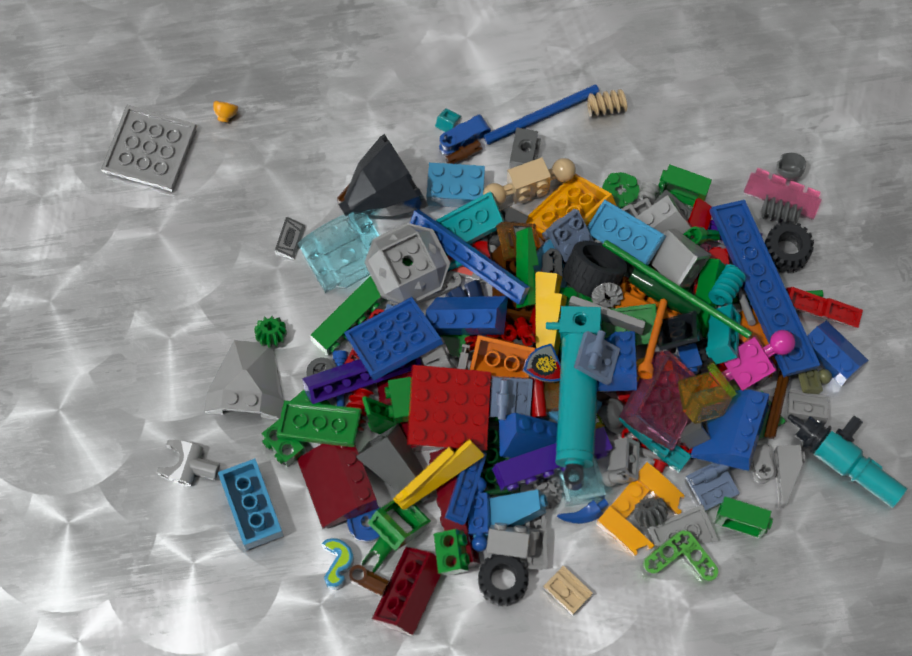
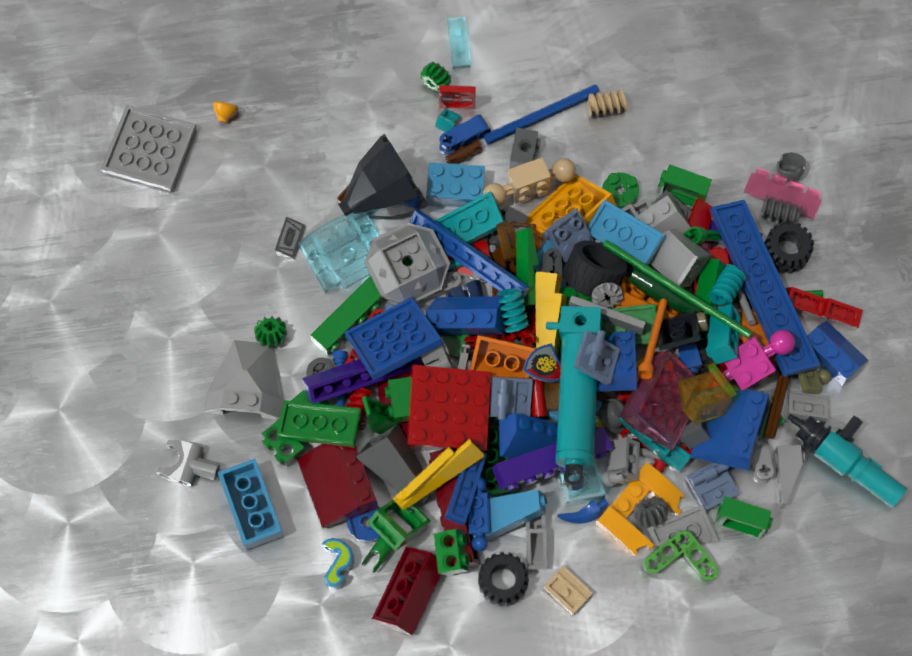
(370, 580): reddish brown piece -> none
(434, 76): none -> green gear
(458, 43): none -> clear light blue tile
(463, 92): none -> red piece
(511, 540): light grey hinge -> none
(514, 309): none -> teal piece
(554, 487): light grey gear -> none
(648, 191): light grey wheel -> none
(702, 320): none -> dark tan tile

